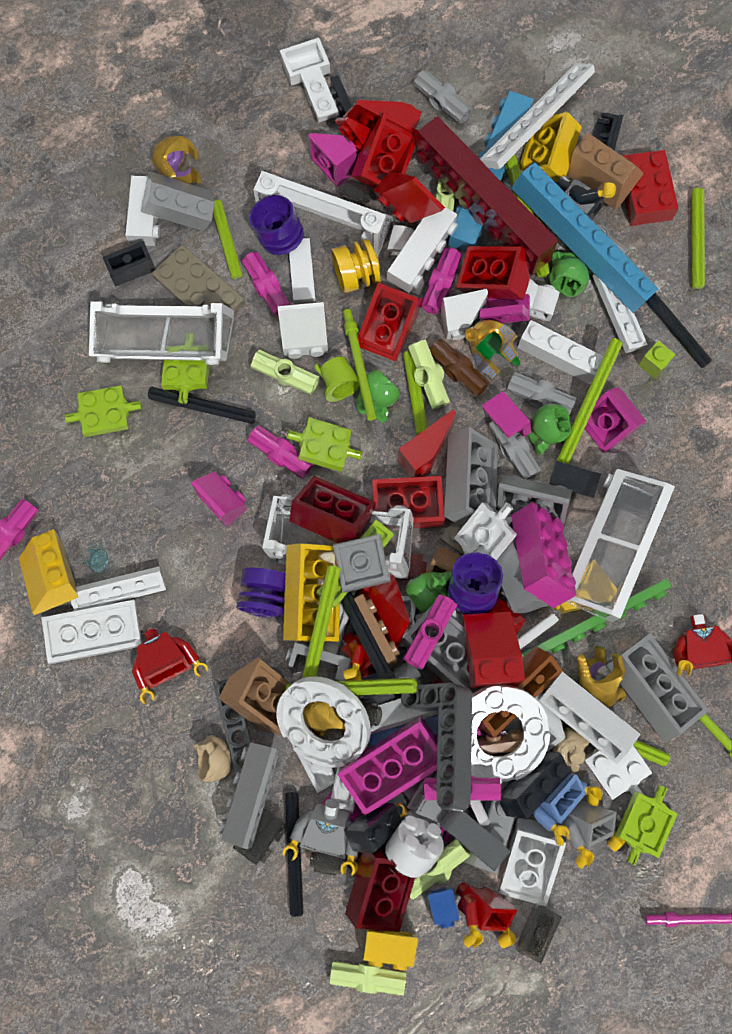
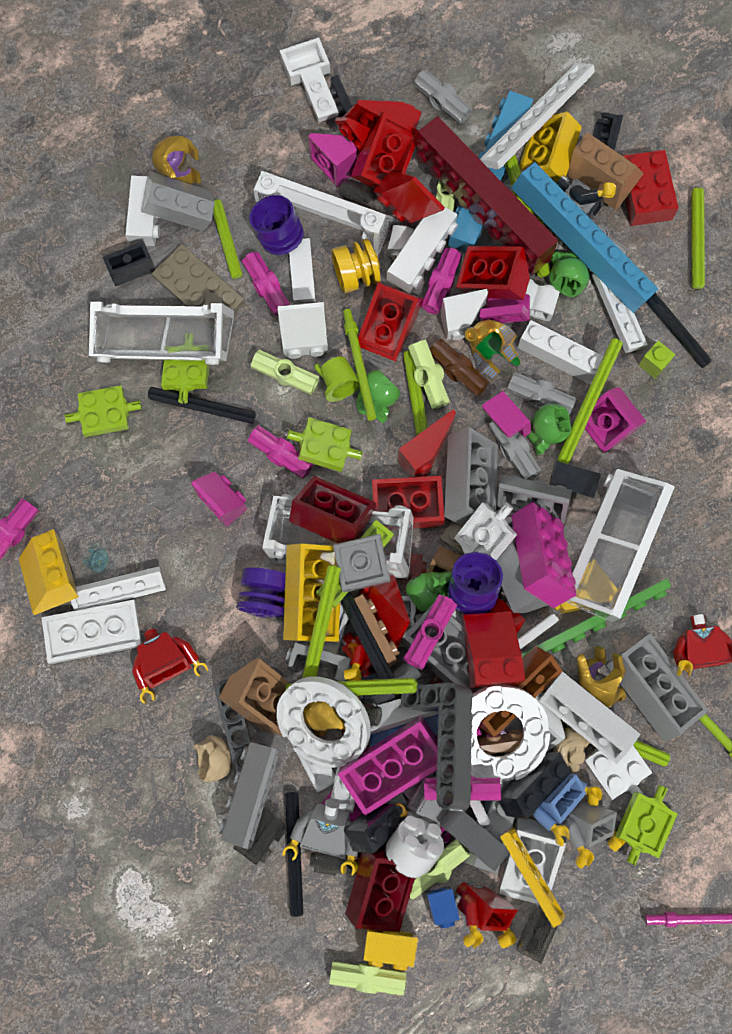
(533, 877): none -> yellow tile

